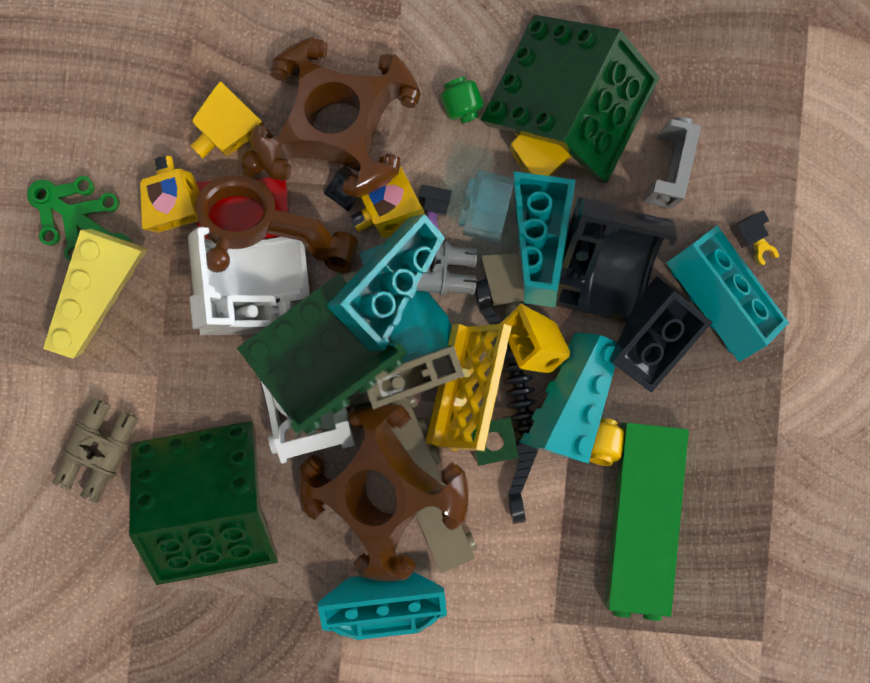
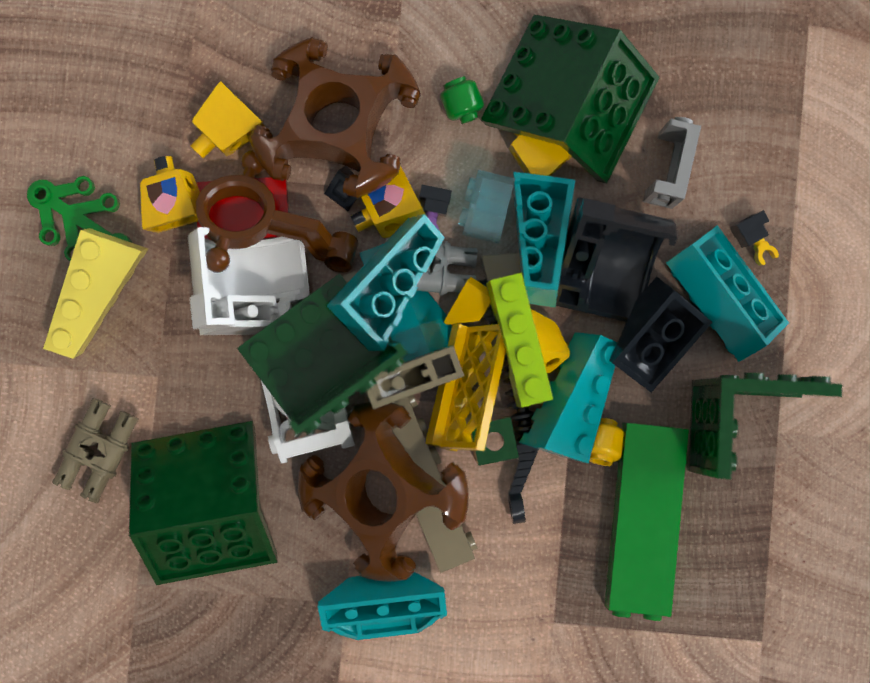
(470, 303): none -> yellow tile
(520, 339): none -> lime arch
(713, 414): none -> dark green bracket

